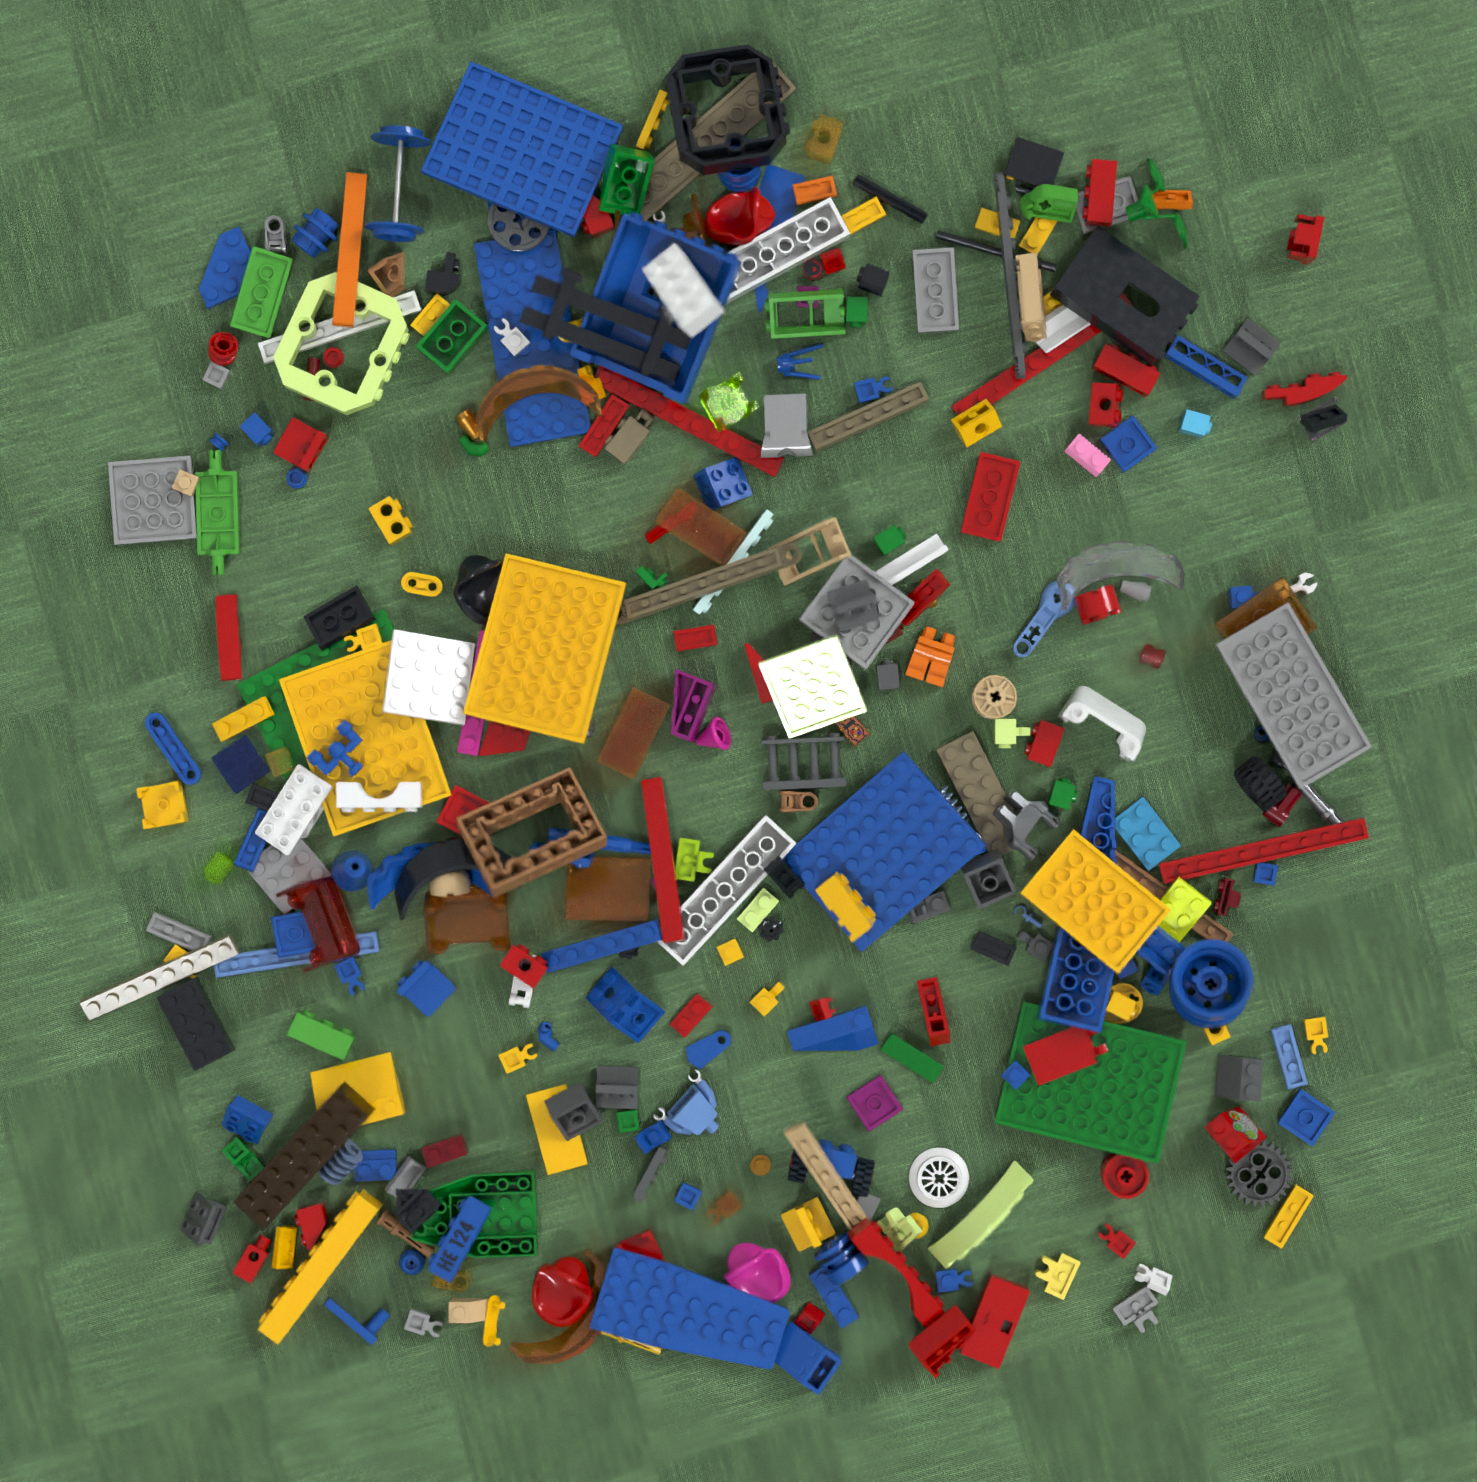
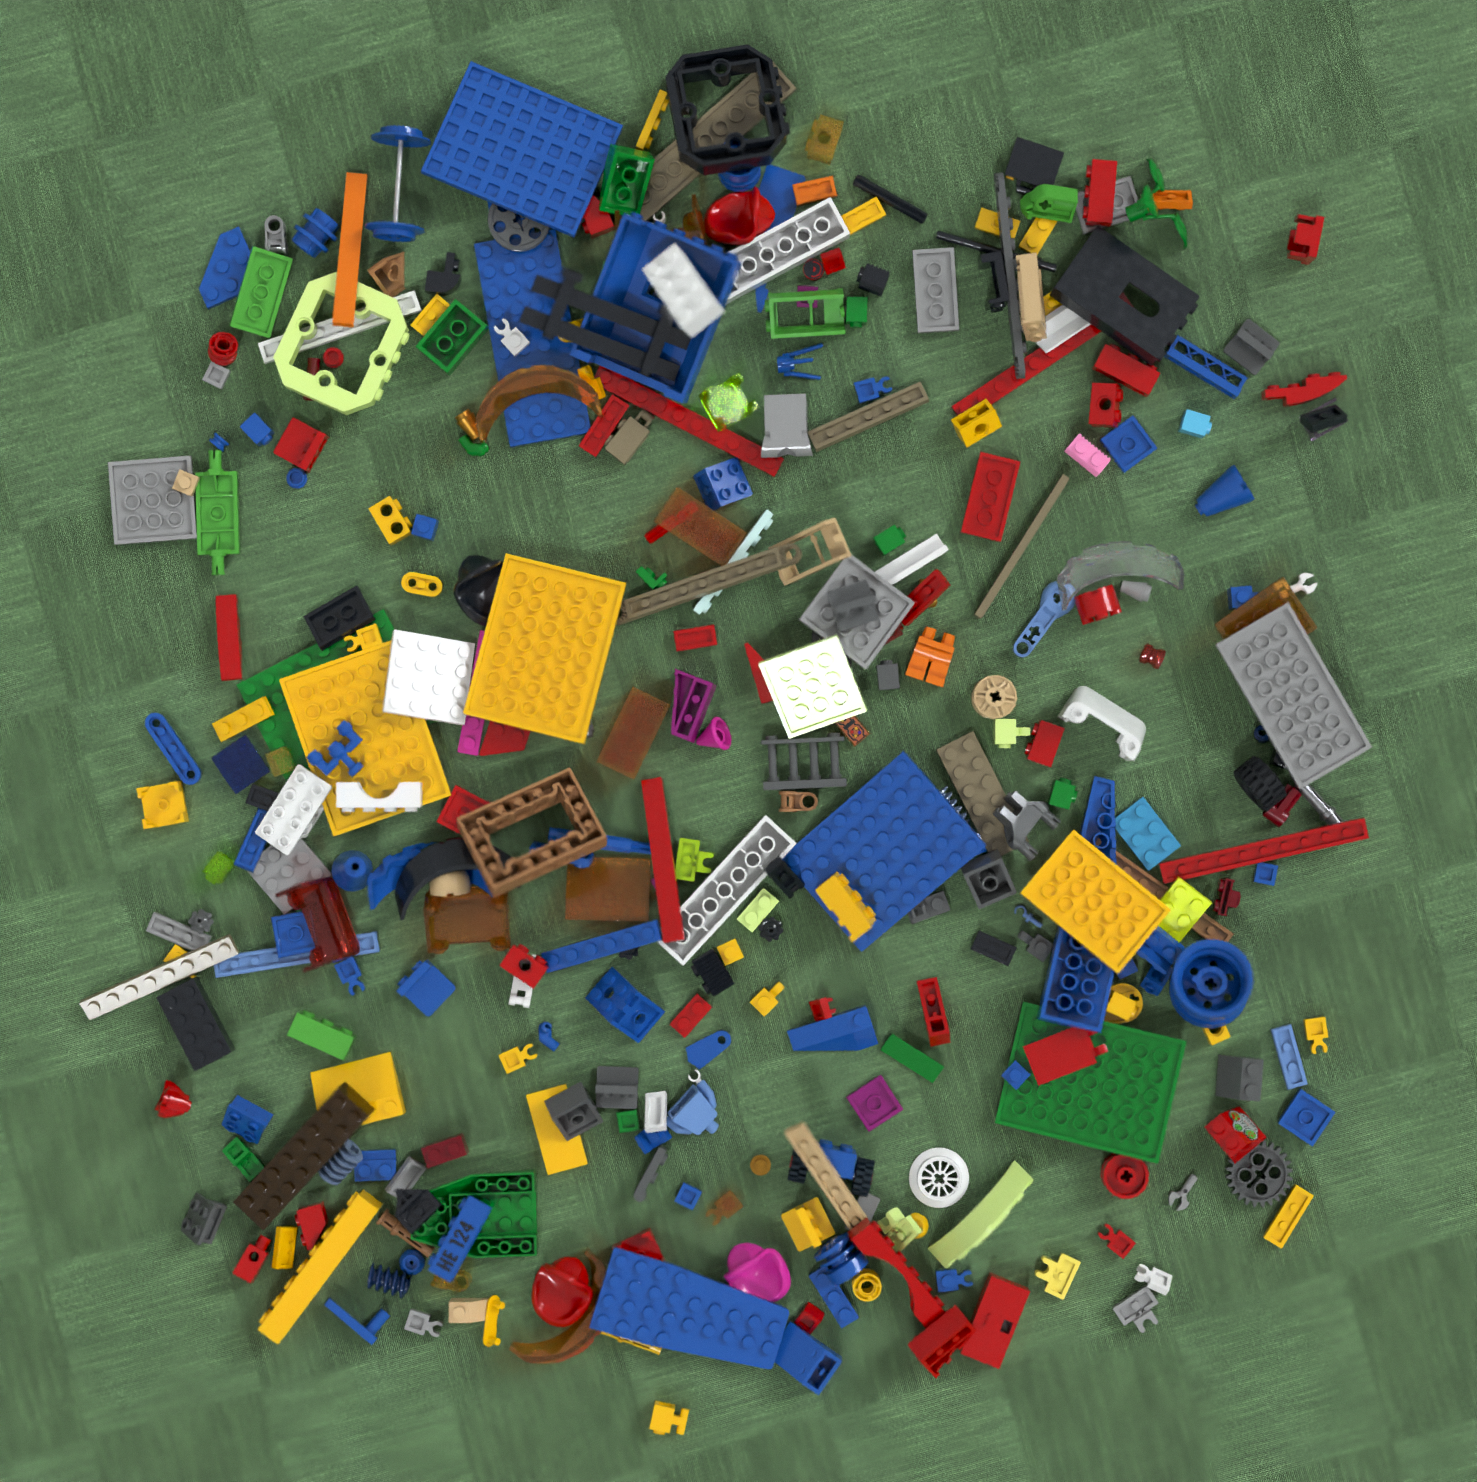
(172, 1101): none -> red brick
(200, 921): none -> dark grey plant
(388, 1281): none -> dark blue piece
(425, 527): none -> blue brick
(655, 1111): none -> white tile
(664, 1417): none -> yellow brick
(712, 972): none -> black brick
(870, 1293): none -> yellow wheel
(995, 262): none -> black panel
(1022, 545): none -> dark tan tile
(1182, 1193): none -> light grey bar
(1224, 493): none -> blue cone

